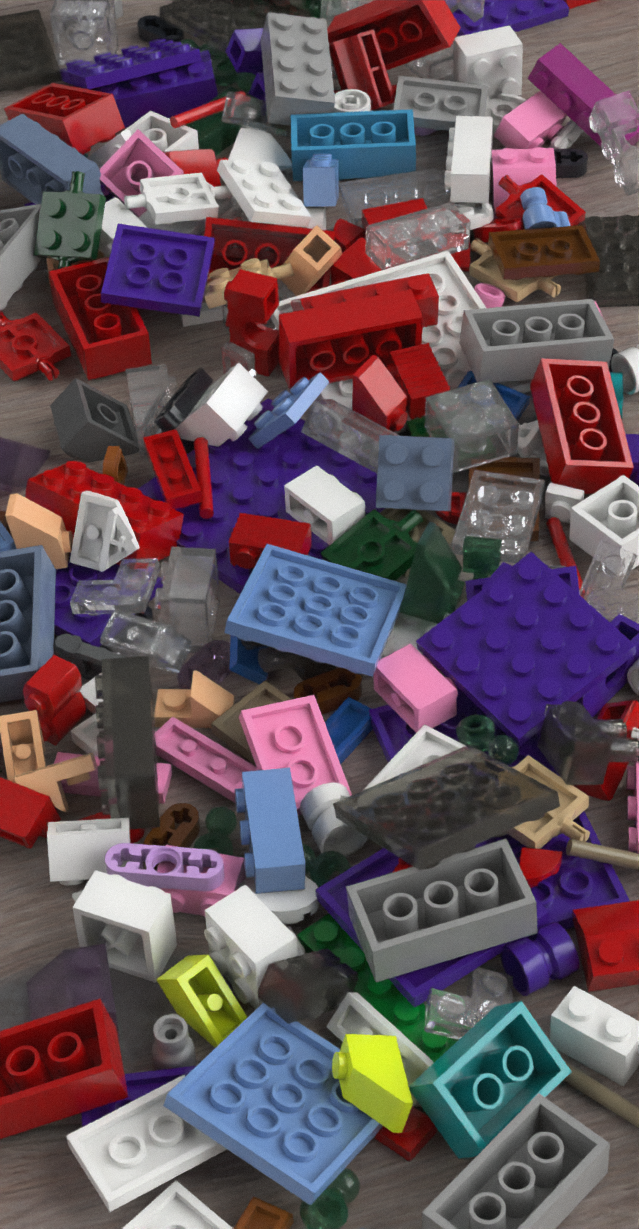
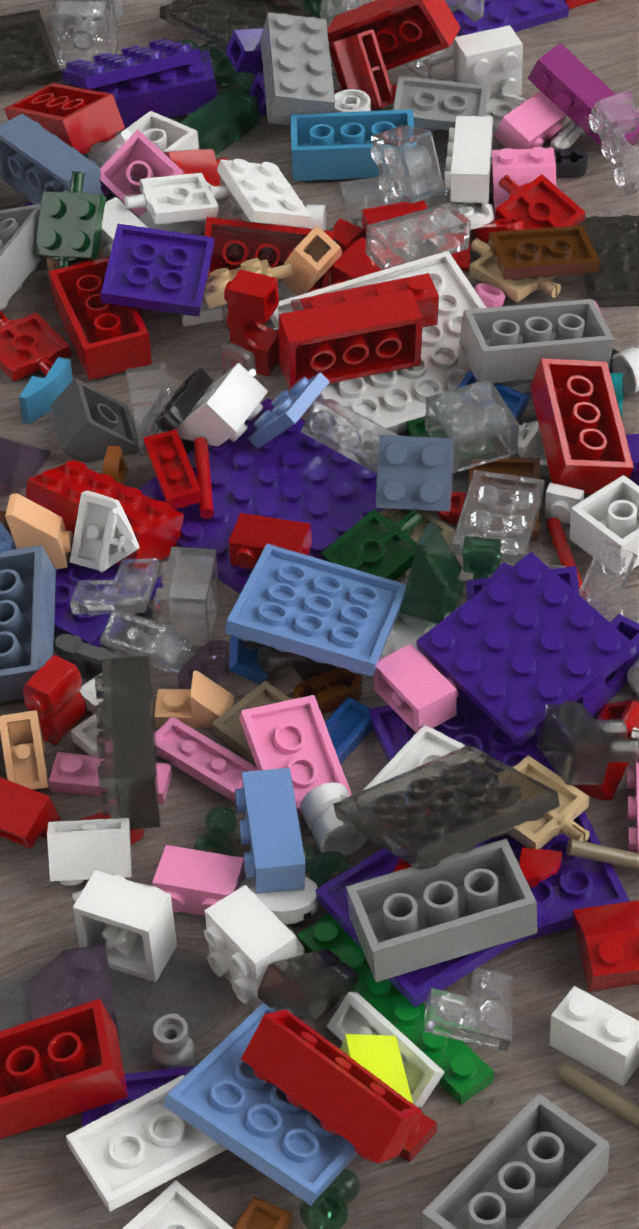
(42, 392): none -> dark azure slope
(48, 778): light nougat slope -> none
(153, 28): black beam -> none
(167, 832): reddish brown beam -> none
(175, 879): lavender beam -> none
(199, 112): red bar -> none
(202, 998): neon yellow slope -> none
(249, 113): clear panel -> none
(259, 147): white slope -> none
(321, 181): medium blue brick -> none
(323, 503): white brick -> none
(331, 1086): none -> red brick
(378, 395): red slope -> none
(407, 164): none -> clear brick
(417, 375): red brick -> none
(481, 734): clear green plate -> none
(488, 1078): teal brick -> none
(538, 213): medium blue piece -> none
(543, 956): dark purple wheel -> none

